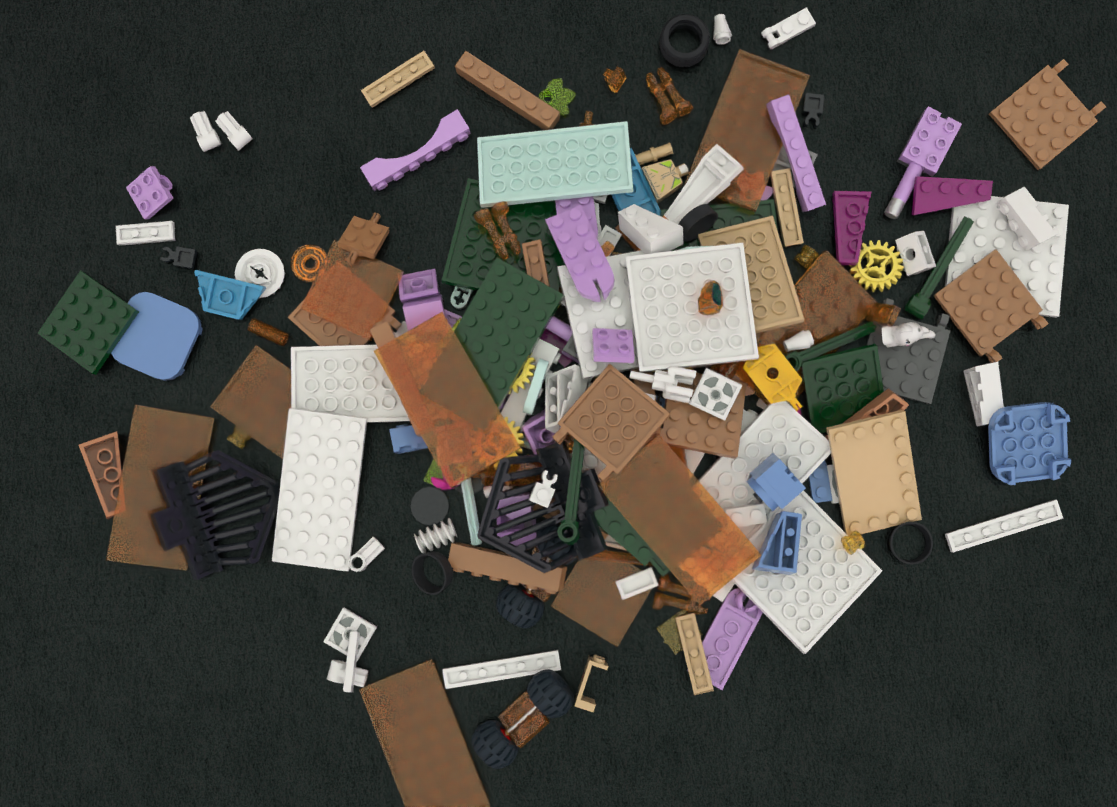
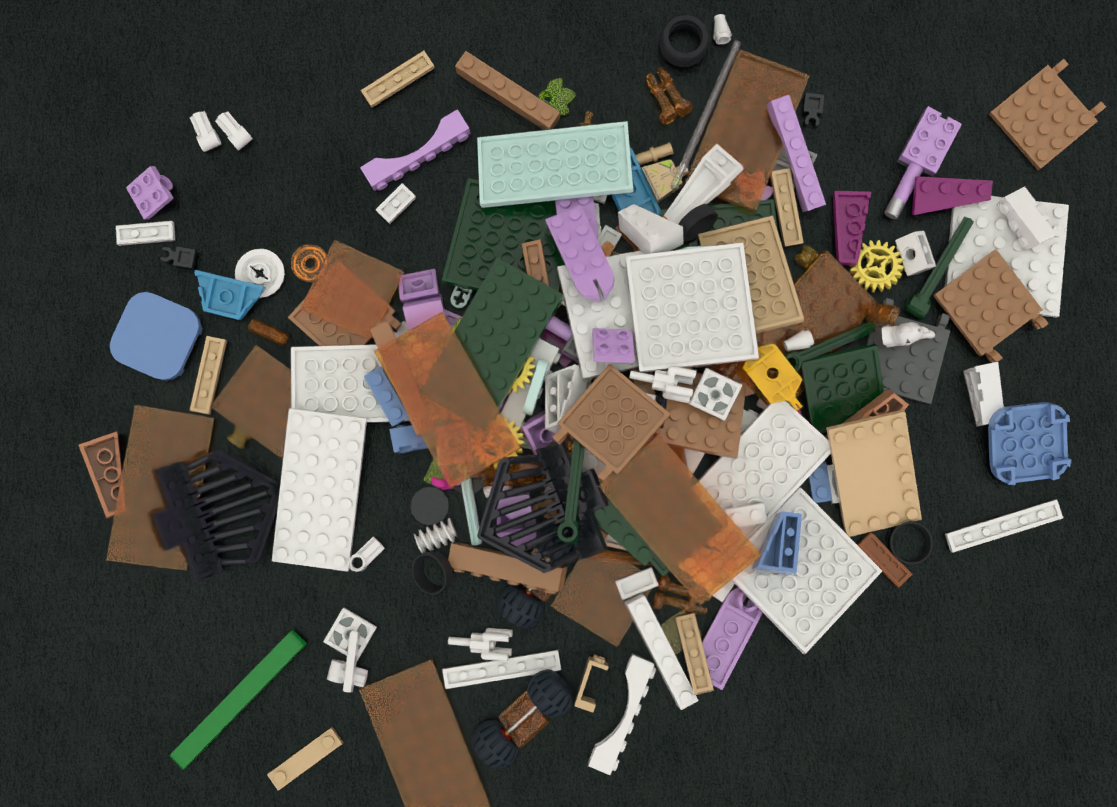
(88, 322): dark green plate -> none
(208, 375): none -> tan plate
(238, 699): none -> green beam
(305, 758): none -> tan plate
(363, 237): medium nougat plate -> none
(386, 396): none -> medium blue plate
(396, 203): none -> white plate
(486, 642): none -> white plant
(499, 212): clear orange piece -> none
(542, 492): white plate -> none
(606, 751): none -> white arch
(615, 78): clear orange tile -> none
(661, 651): none -> white brick
(705, 115): none -> clear piece
(710, 299): clear orange rock -> none
(774, 483): medium blue piece -> none
(789, 28): white plate -> none
(853, 542): clear yellow wheel -> none
(884, 559): none -> dark orange plate

